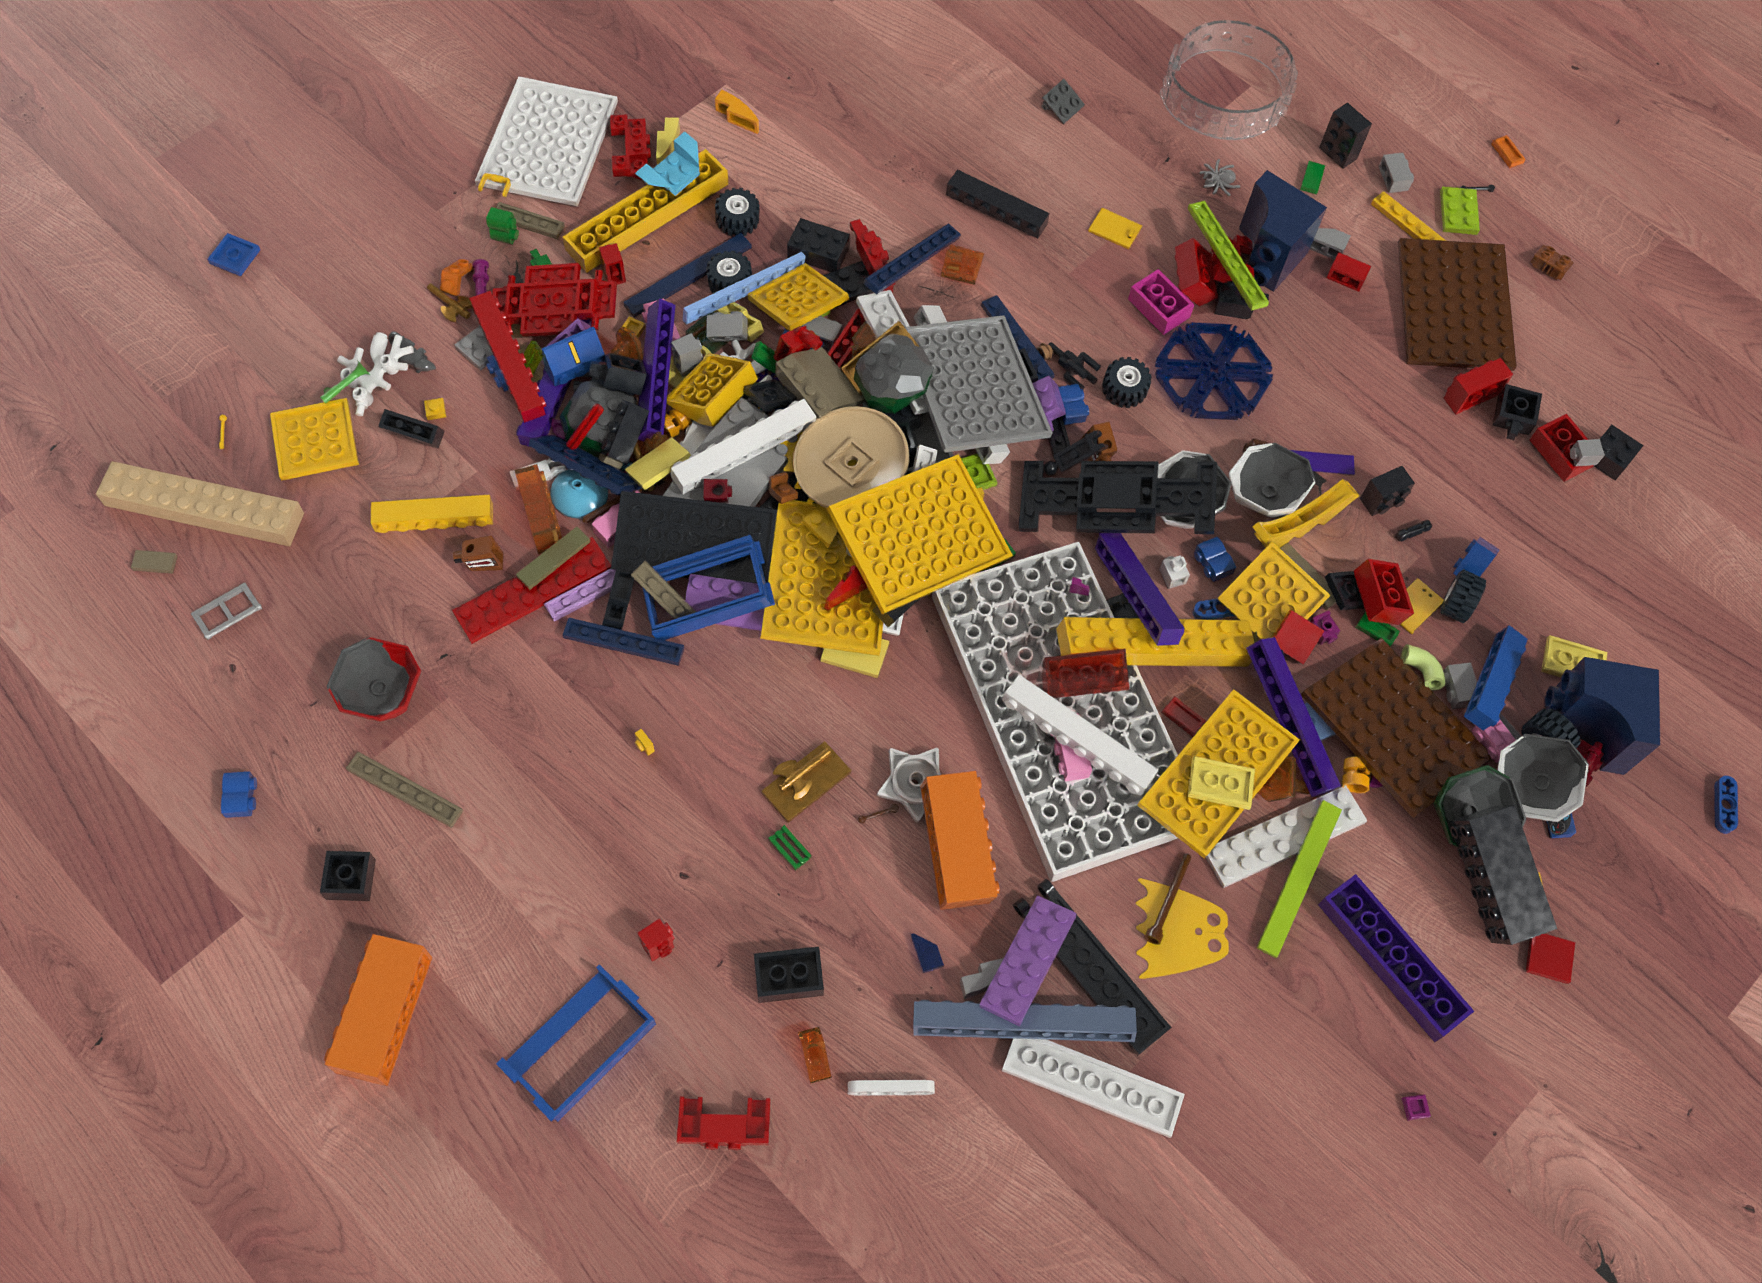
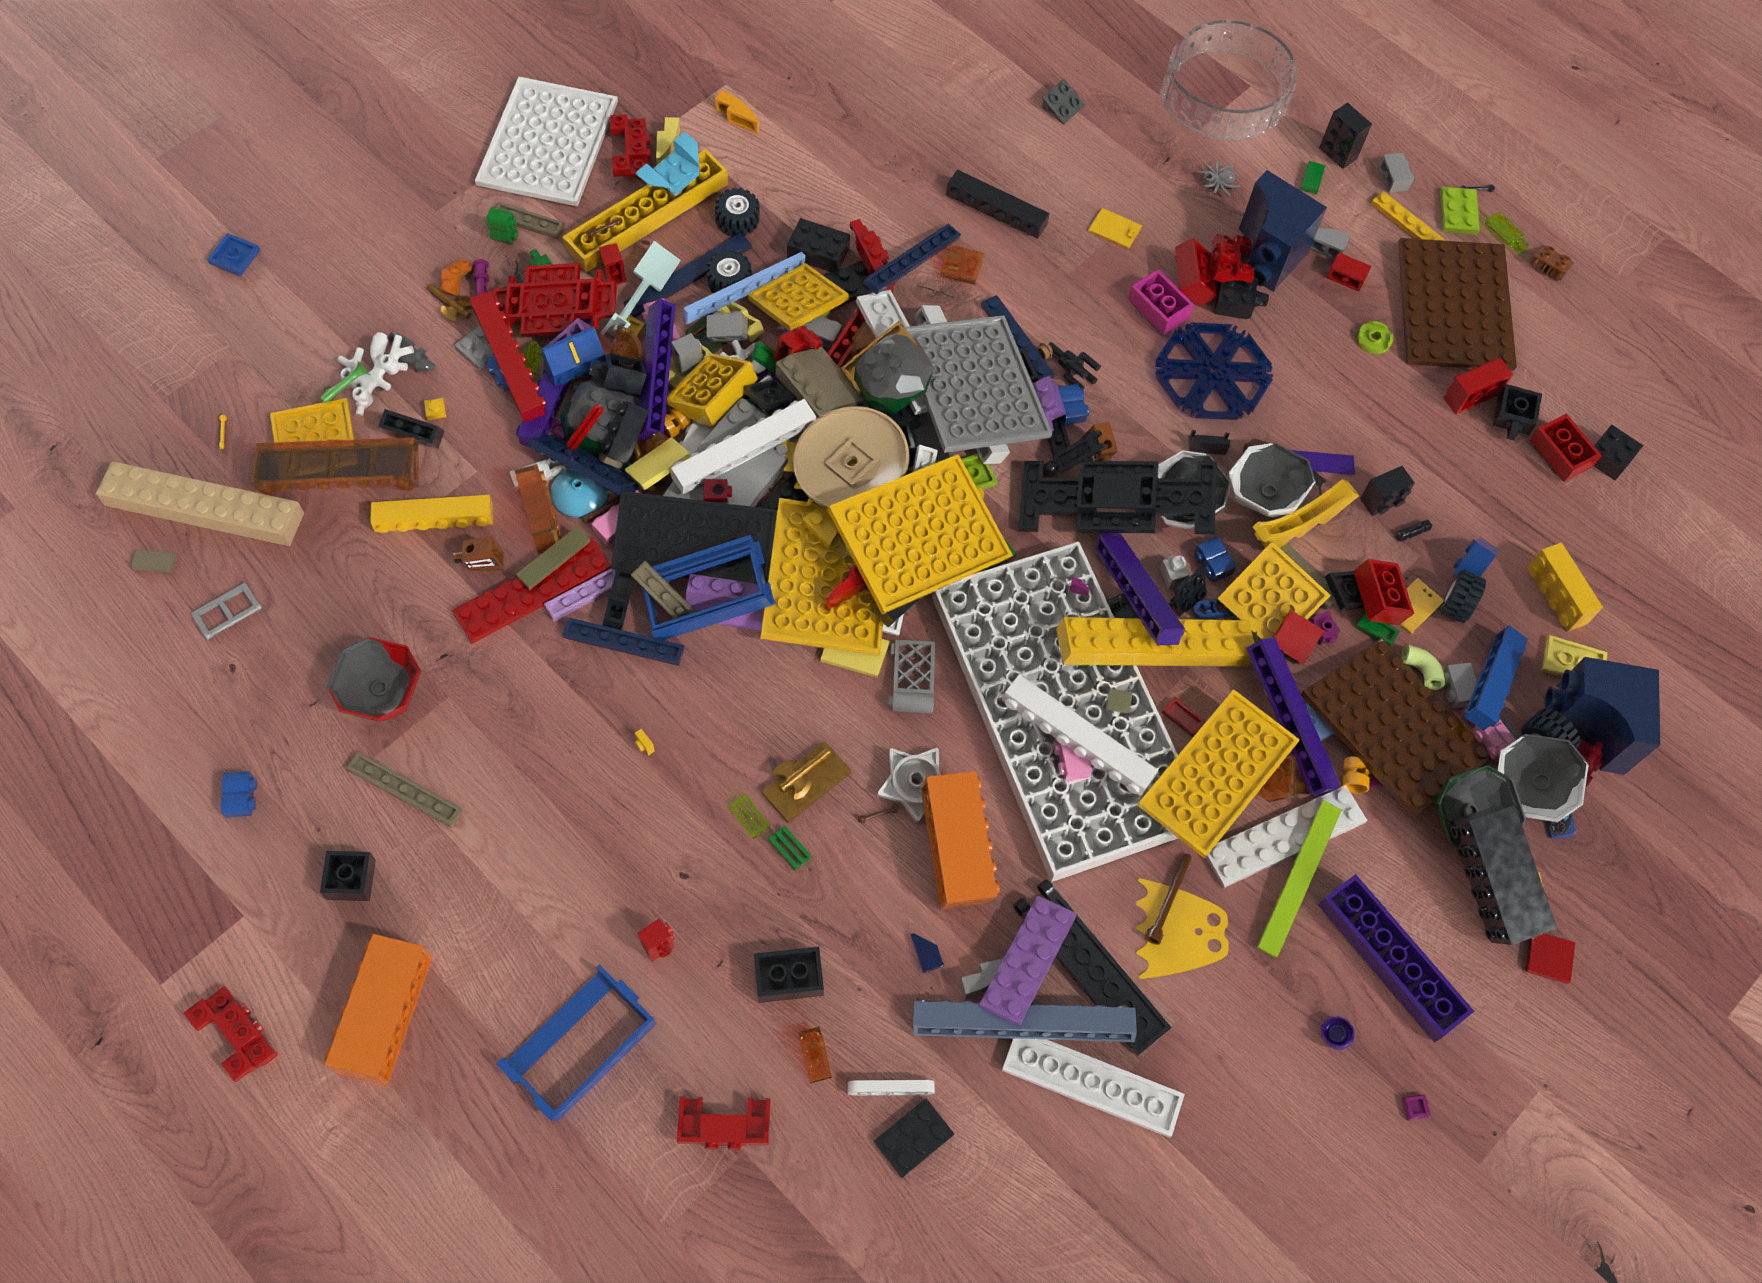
(239, 1029): none -> red bracket
(335, 463): none -> window
(496, 178): yellow piece -> none
(590, 233): none -> reddish brown hinge
(655, 271): none -> light aqua piece
(759, 830): none -> clear neon green tile
(781, 489): dark orange bracket -> none
(910, 699): none -> light grey piece
(913, 1138): none -> black plate
(1085, 673): clear red slope -> none
(1119, 701): none -> olive sticker
(1126, 382): black wheel -> none
(1189, 592): none -> black hinge
(1208, 444): none -> black hinge
(1221, 782): light yellow tile -> none
(1228, 255): lime tile -> none
(1337, 1033): none -> dark purple hair
(1372, 345): none -> lime tile
(1507, 232): none -> clear neon green hinge
(1508, 151): orange tile -> none
(1564, 587): none -> yellow brick
(1587, 452): light grey brick -> none
(1730, 796): blue beam -> none

